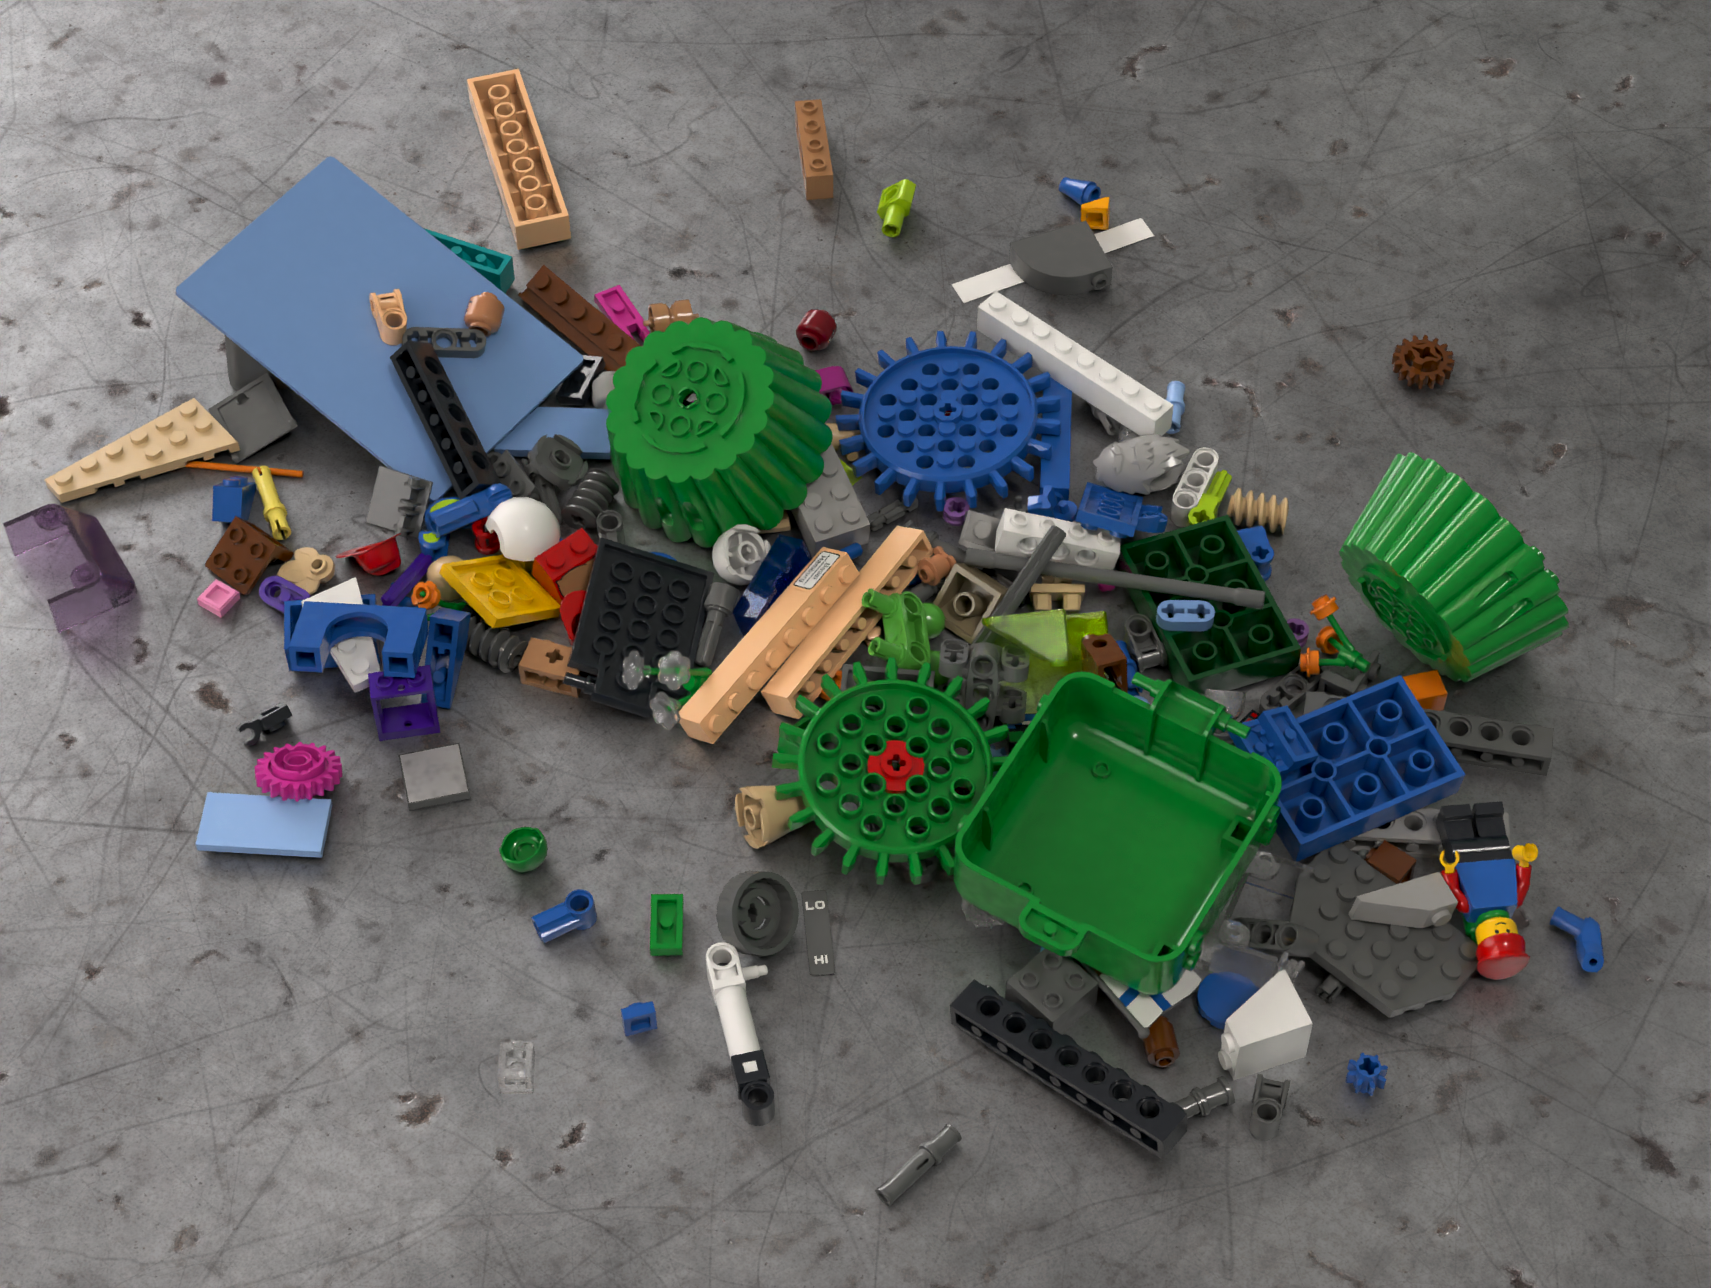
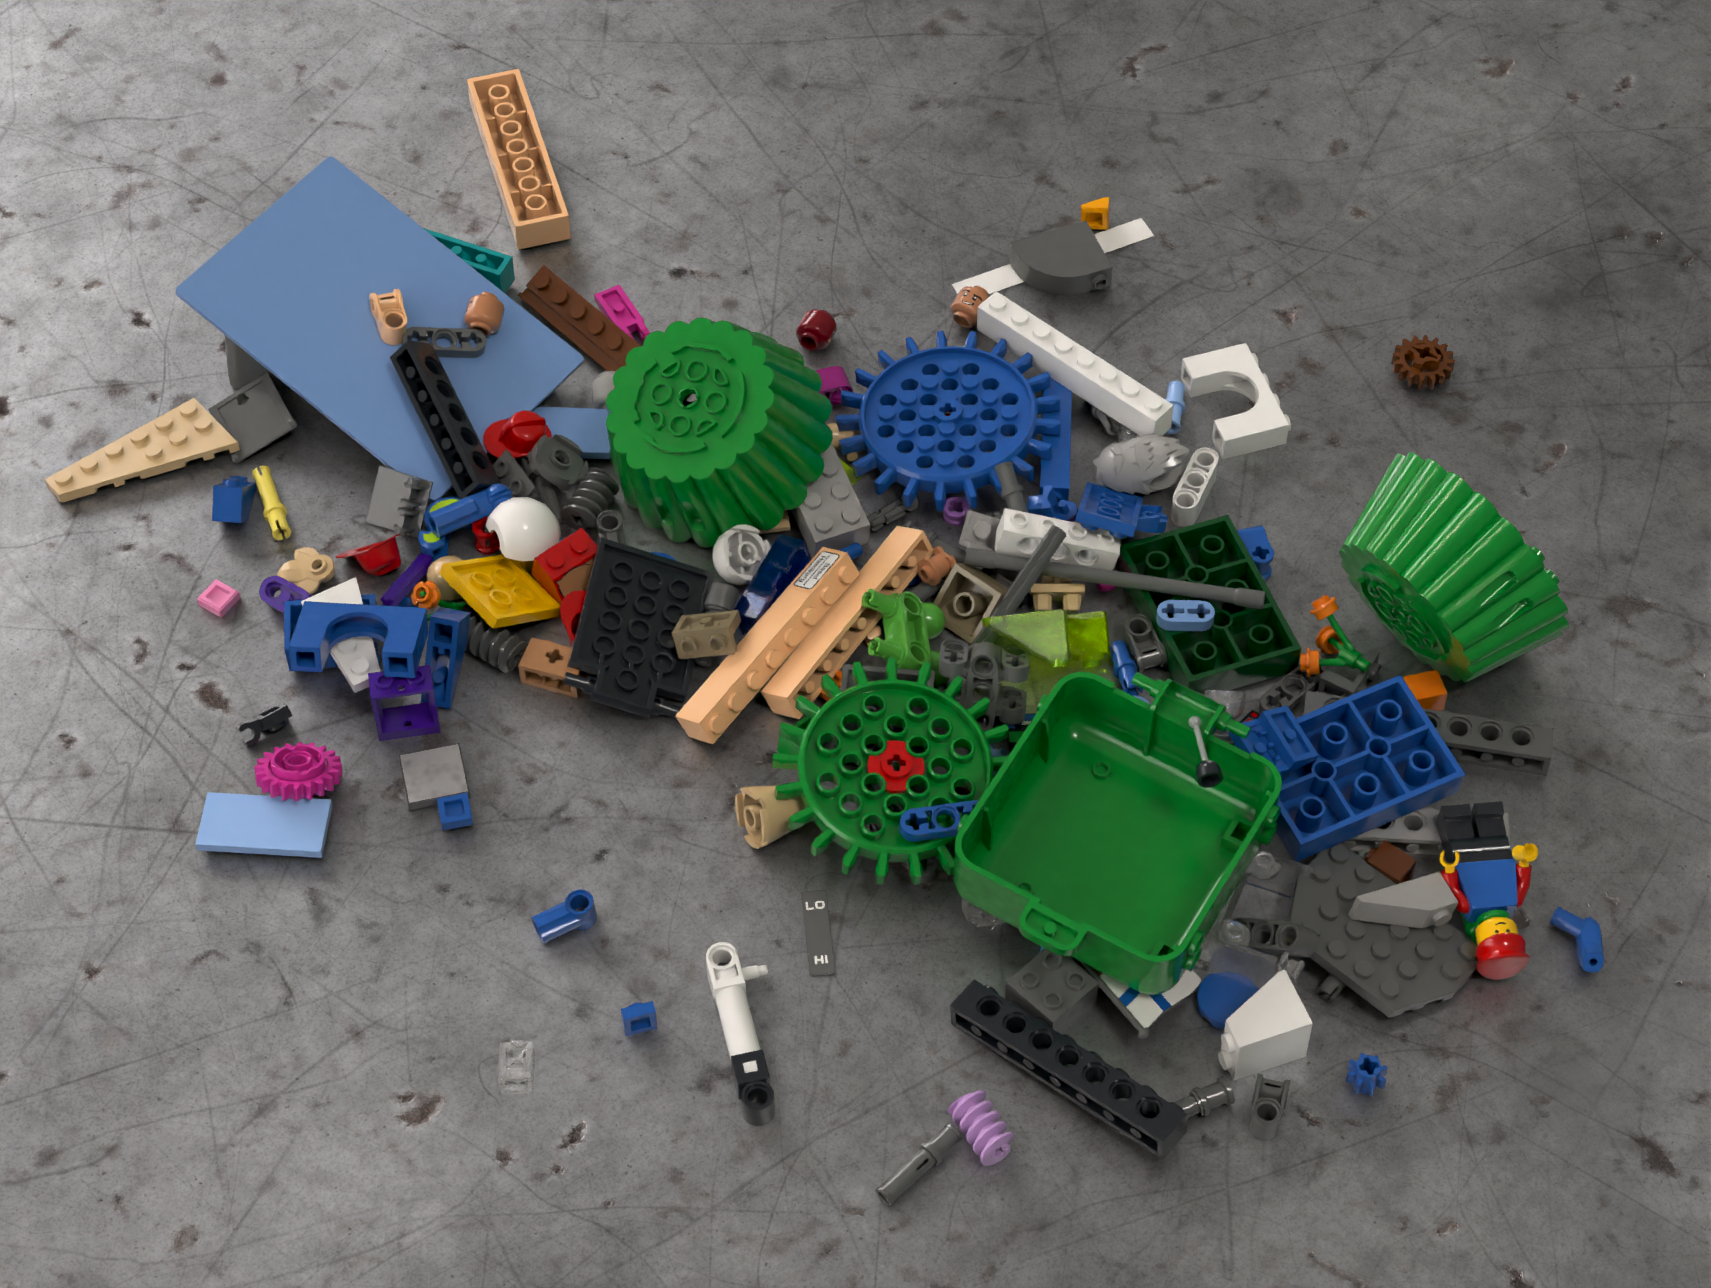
(98, 584): clear purple windscreen -> none
(242, 468): orange axle -> none
(245, 554): reddish brown bracket -> none
(454, 811): none -> blue plate
(515, 434): none -> red piece
(524, 849): green hair -> none
(578, 385): black plate -> none
(661, 316): medium nougat wheel -> none
(666, 924): green plate -> none
(672, 671): clear plant -> none
(706, 634): none -> dark tan bracket
(742, 912): dark grey piece -> none
(814, 149): medium nougat brick -> none
(895, 205): lime piece -> none
(920, 816): none -> blue beam
(966, 305): none -> nougat head
(981, 1127): none -> lavender piece
(1011, 489): none -> dark grey pin
(1080, 190): blue cone -> none
(1103, 655): reddish brown torso -> none
(1161, 1043): reddish brown brick -> none
(1207, 771): none -> black hinge
(1209, 502): lime connector -> none
(1238, 371): none -> white arch
(1258, 510): tan piece -> none
(1301, 627): medium lavender bush -> none

